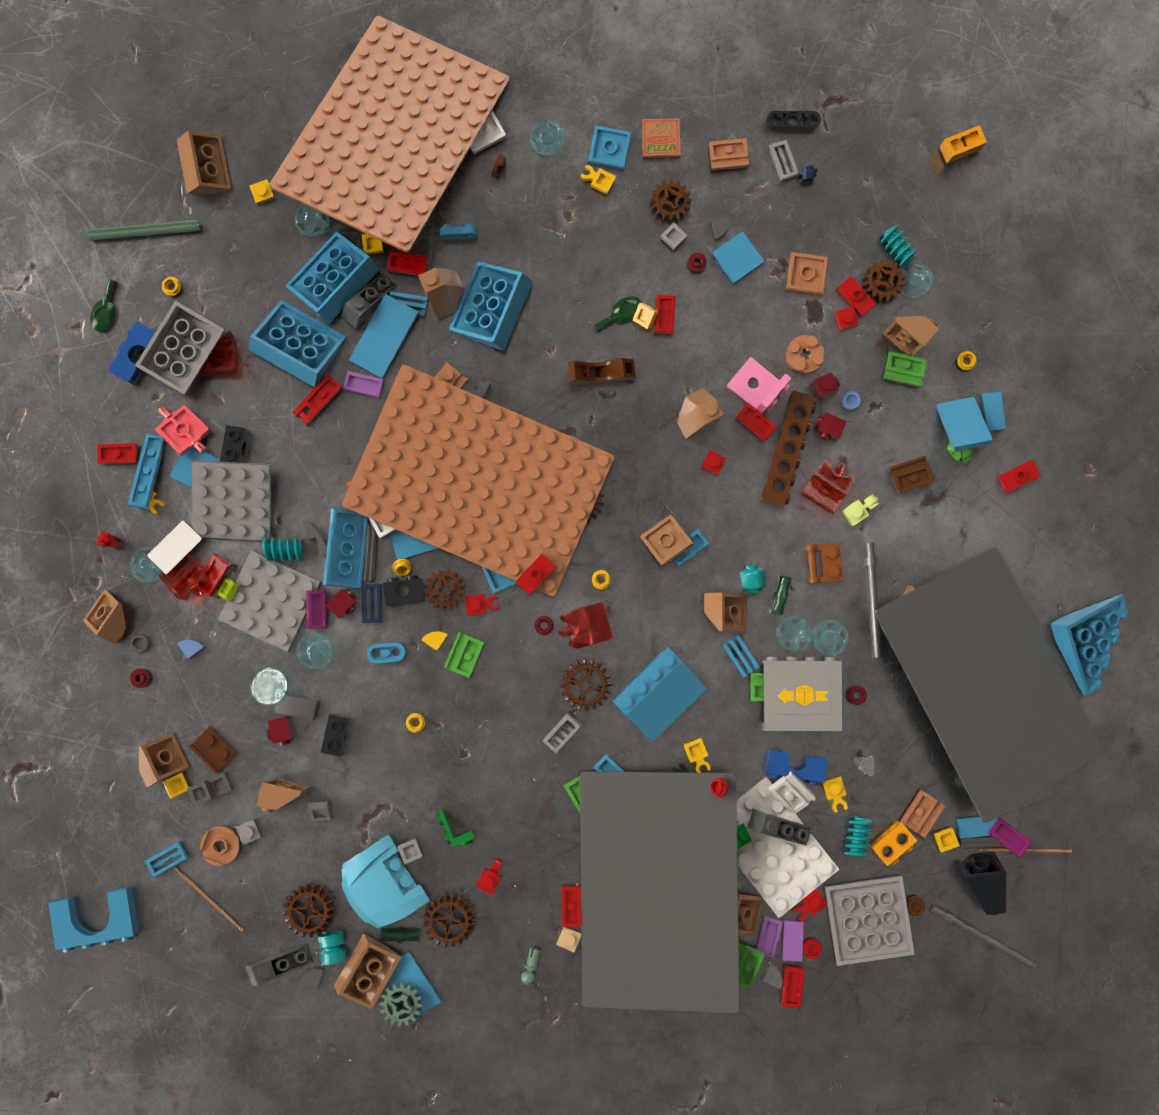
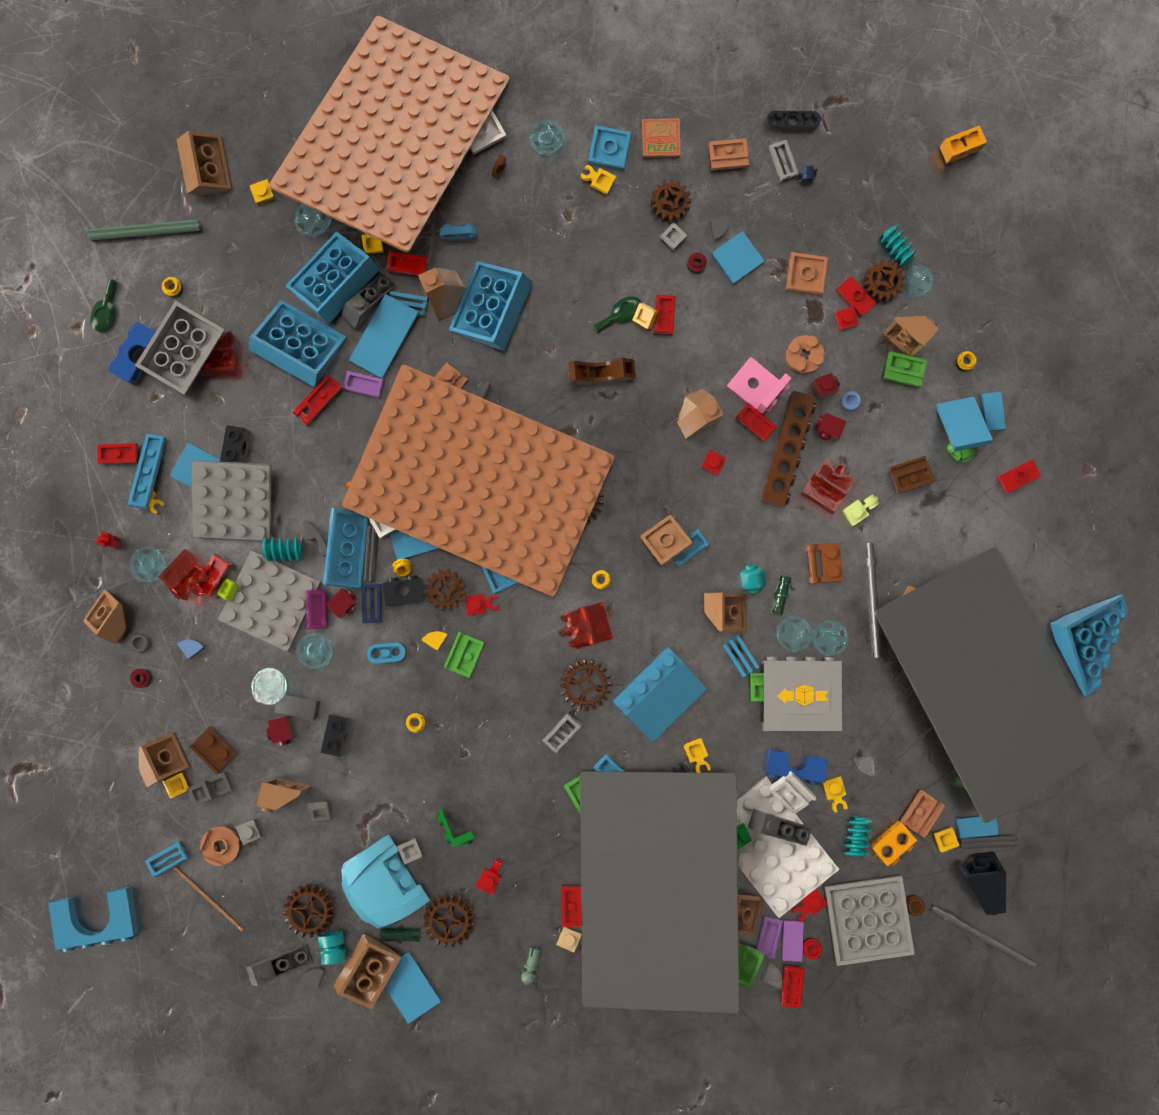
(174, 547): white sticker -> none
(182, 430): coral plate -> none
(408, 1006): sand green gear -> none
(535, 574): red plate -> none
(548, 630): dark red plate -> none
(719, 787): red plate -> none
(863, 695): dark red plate -> none
(1009, 837): magenta tile -> none
(1028, 850): medium nougat piece -> none

